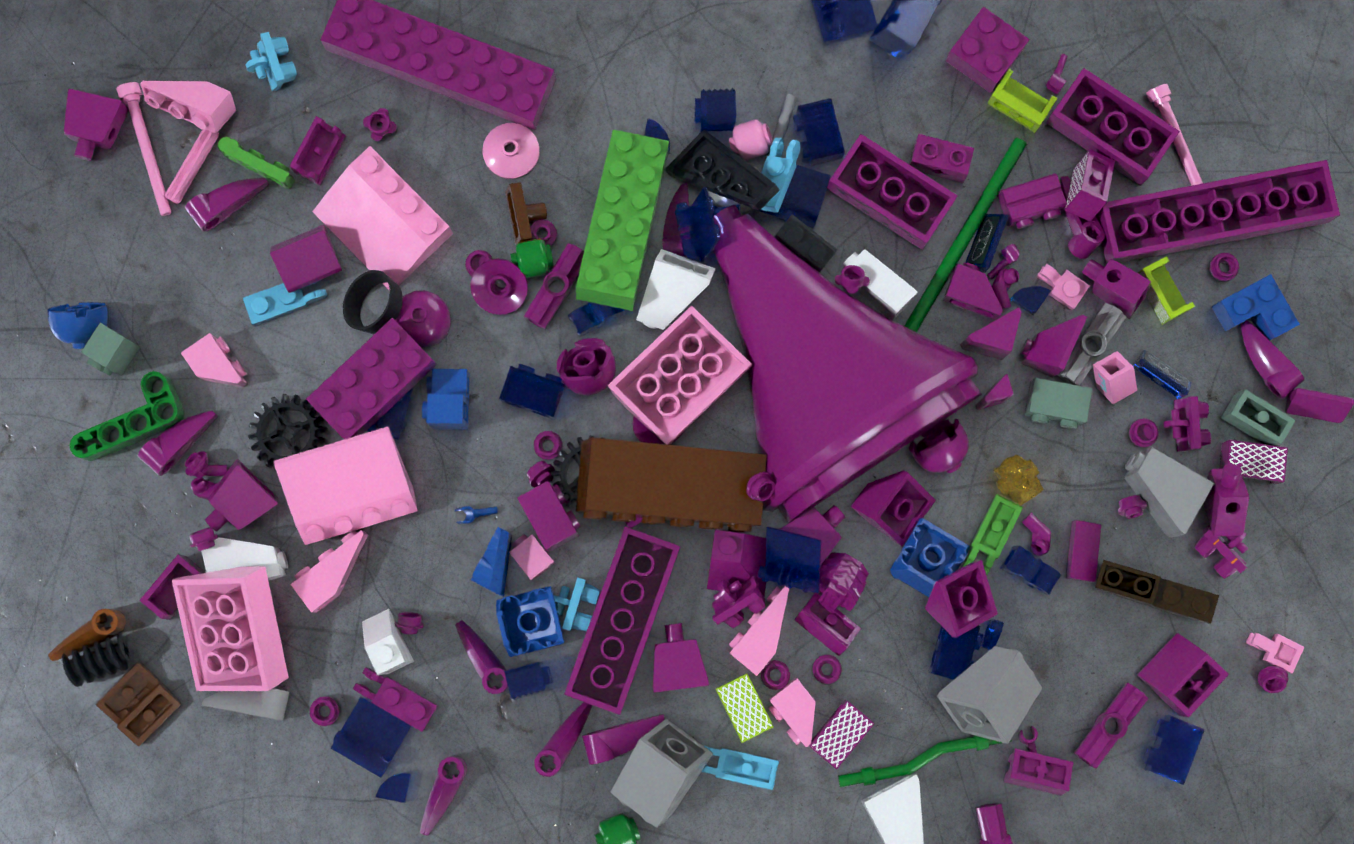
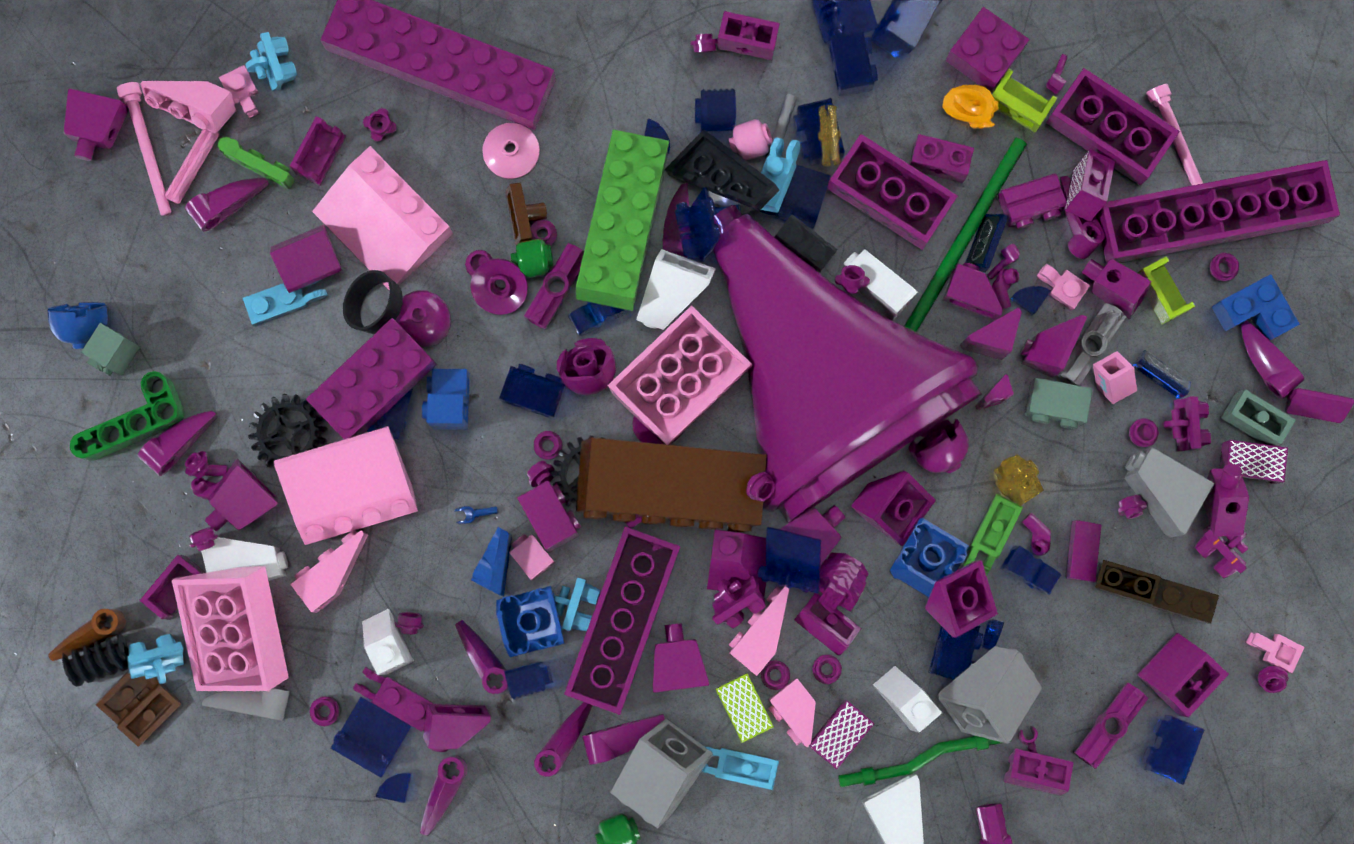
(155, 661): none -> medium azure hips
(212, 363): bright pink slope -> none
(242, 88): none -> bright pink plate
(453, 725): none -> magenta slope
(704, 43): none -> magenta plate
(748, 35): none -> magenta brick
(829, 135): none -> clear yellow pin
(852, 62): none -> clear blue brick
(907, 699): none -> white slope
(971, 105): none -> light orange hat

